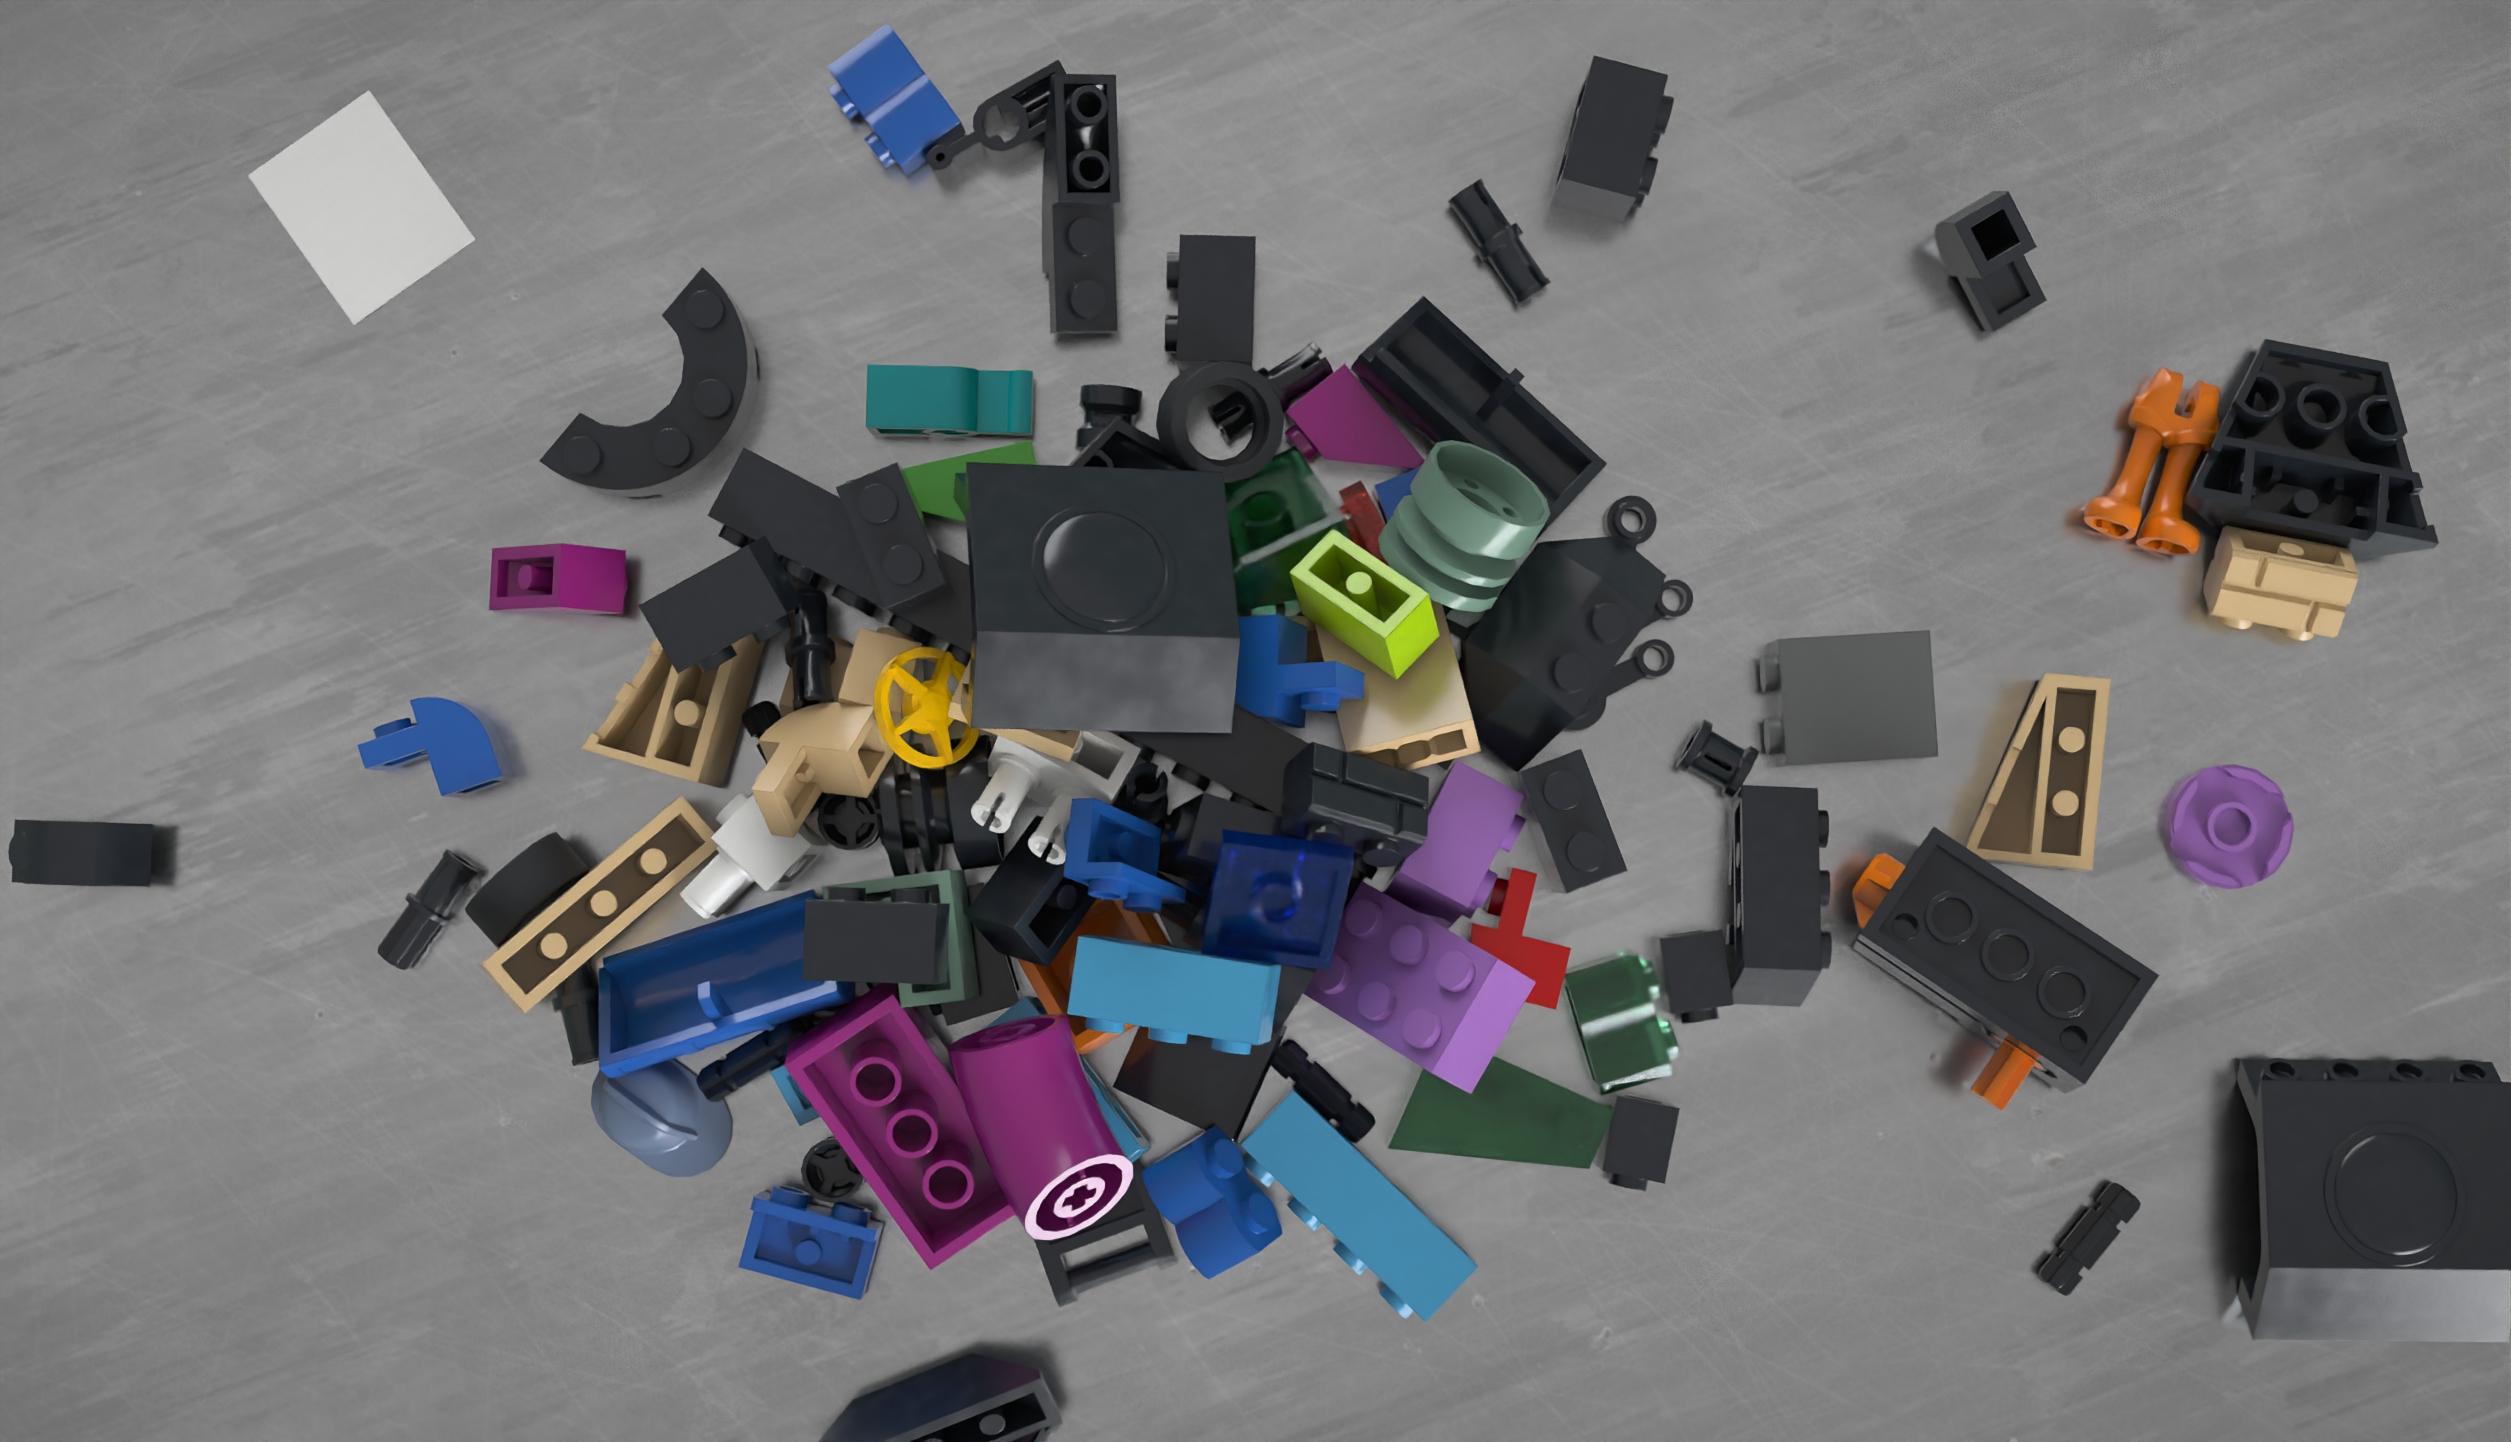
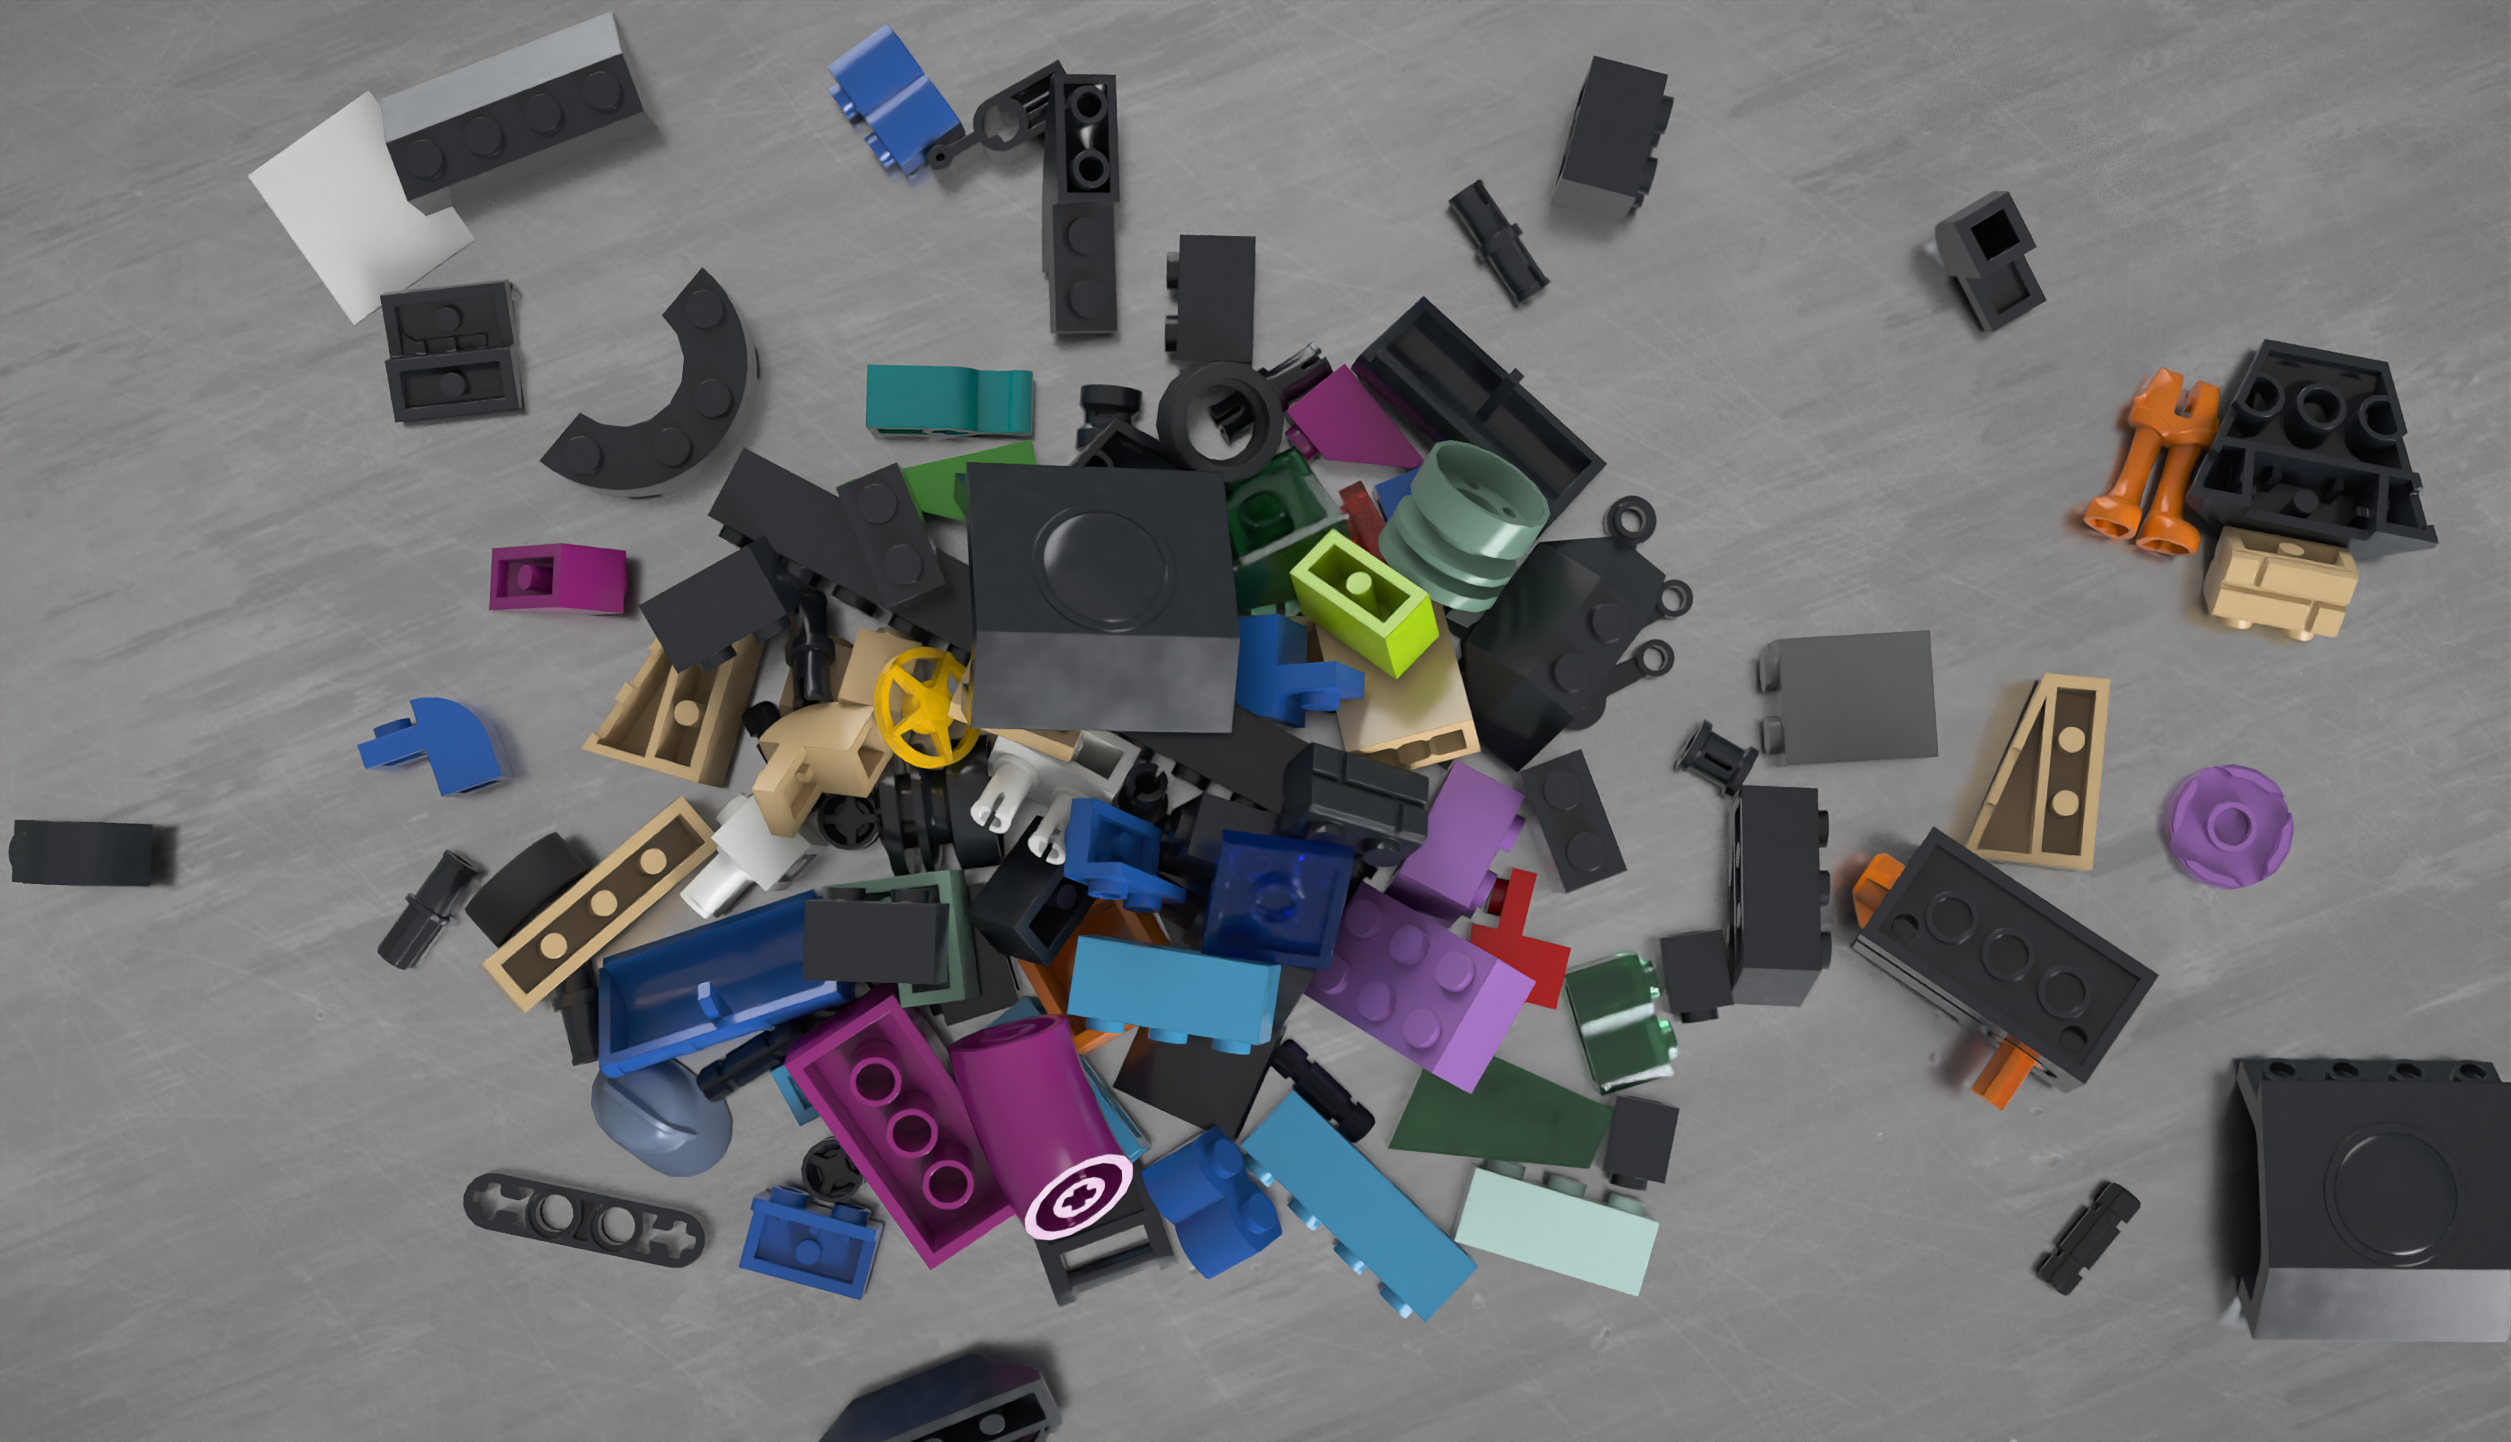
(451, 350): none -> black slope
(515, 115): none -> black slope
(588, 1211): none -> black beam
(1556, 1225): none -> light aqua brick

